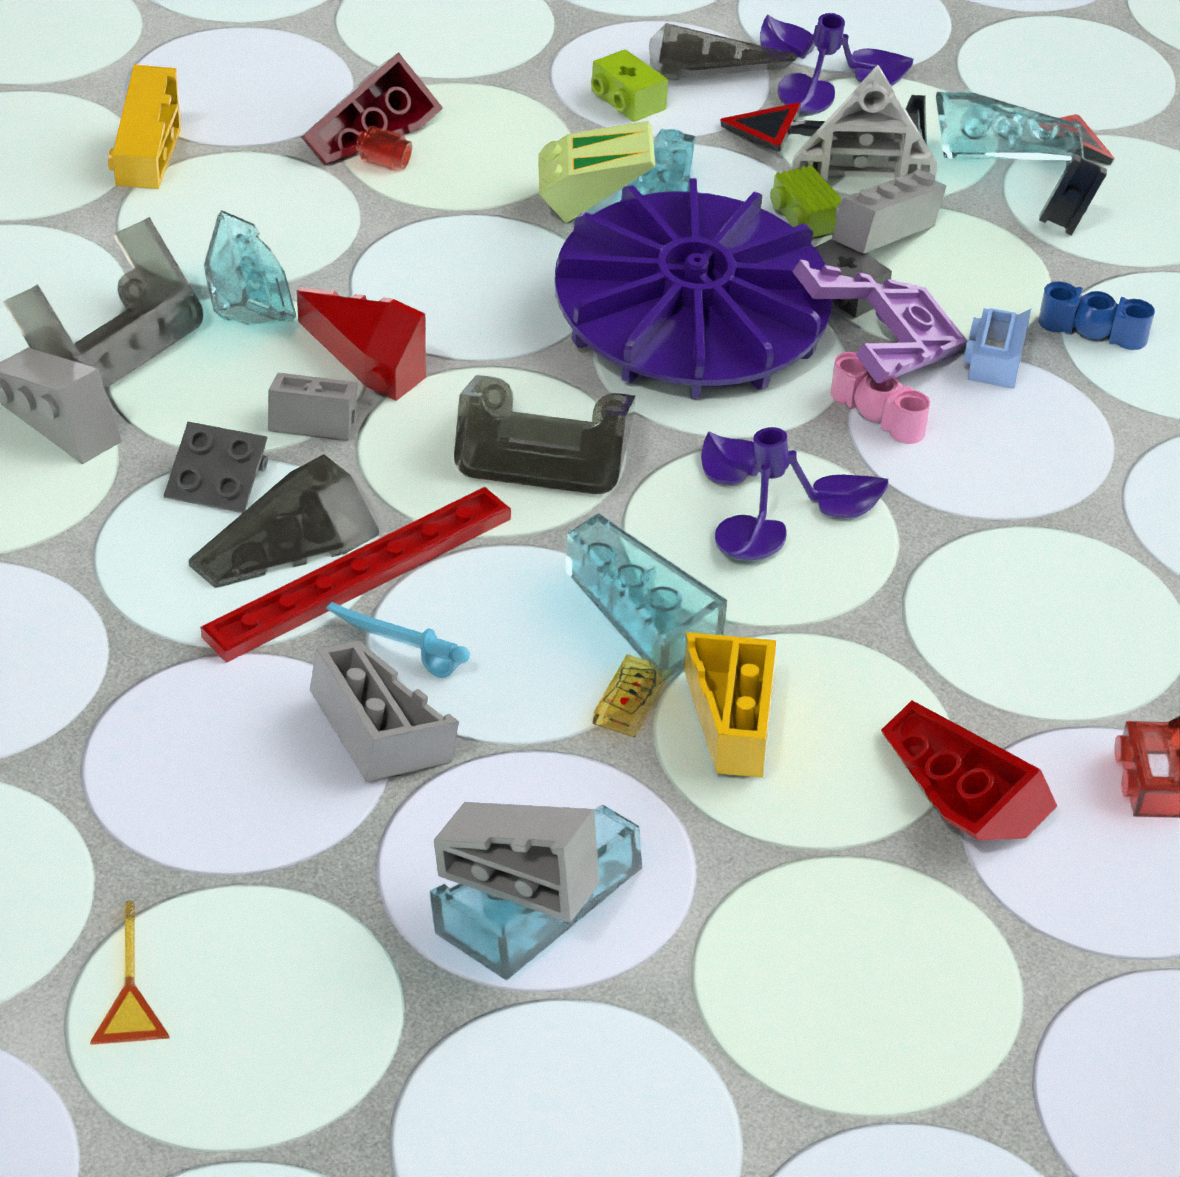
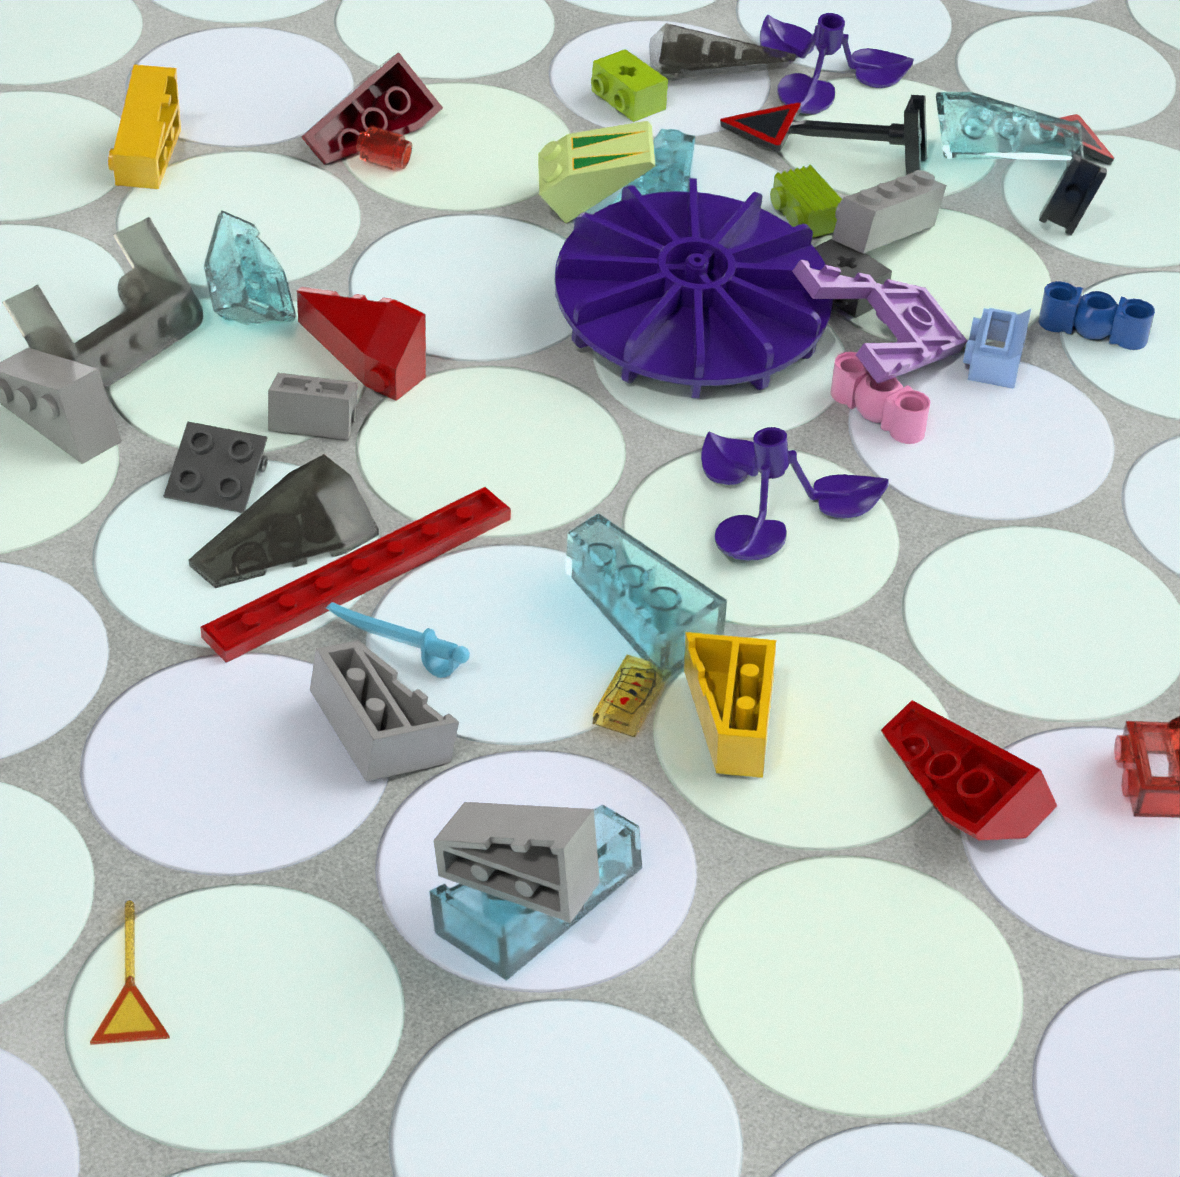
(540, 449): clear smoke windscreen -> none
(868, 137): white wedge -> none

